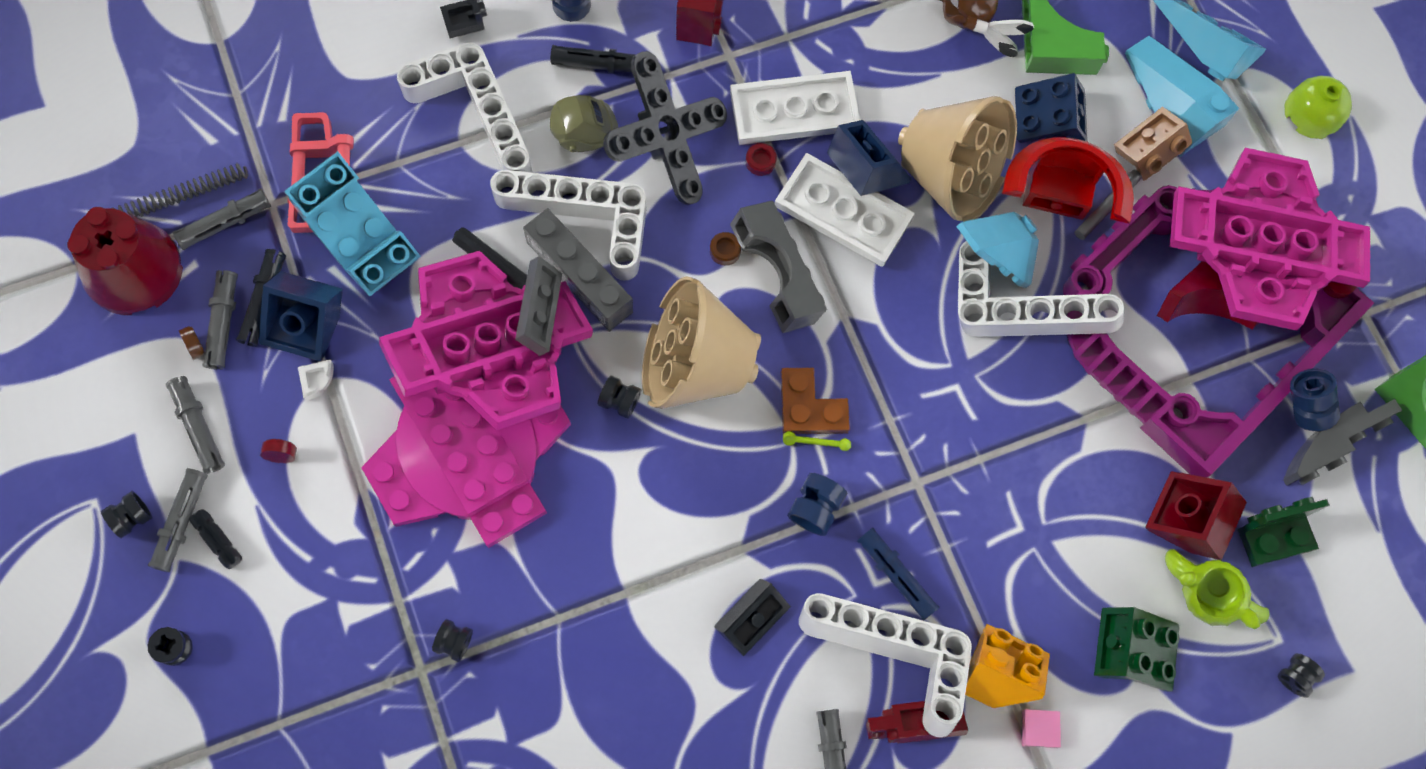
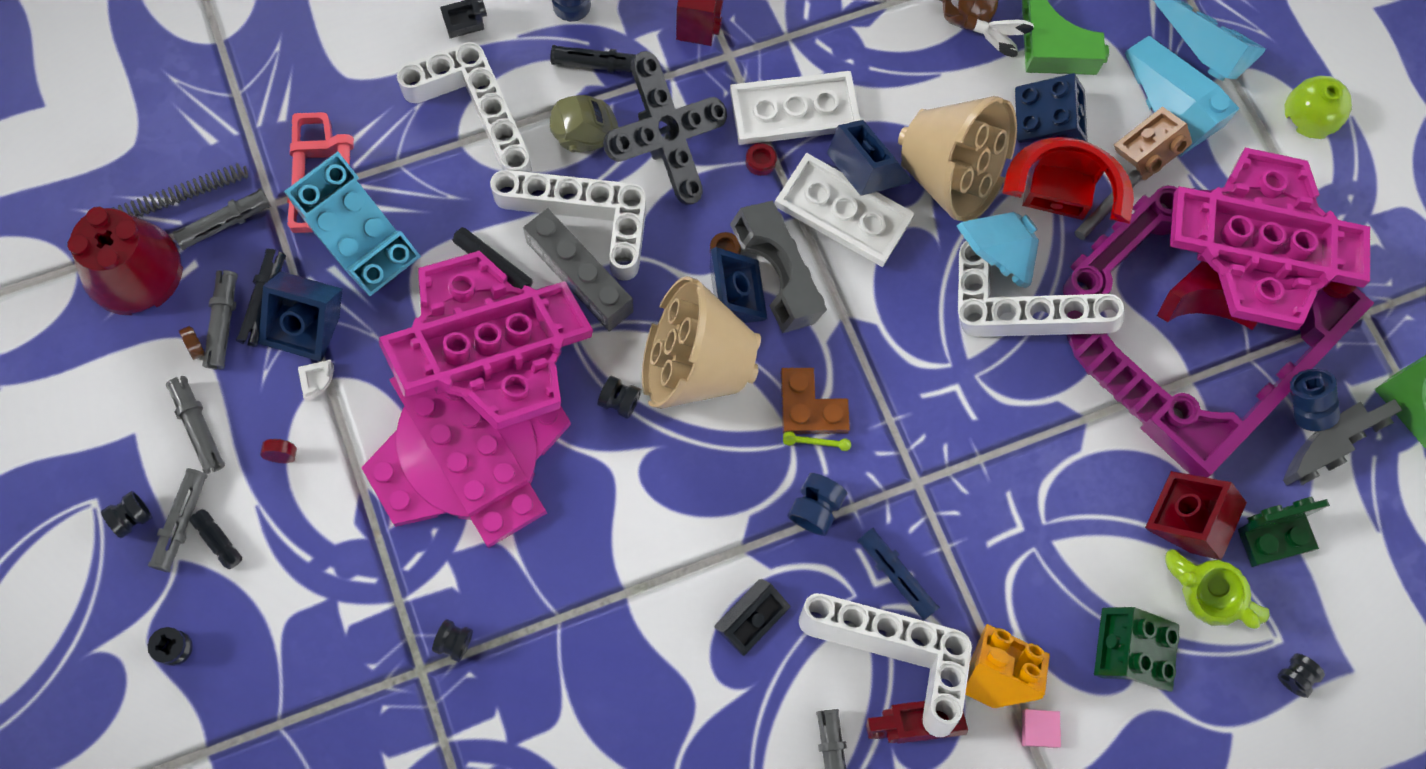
(539, 306): dark grey plate -> none
(738, 284): none -> dark blue slope

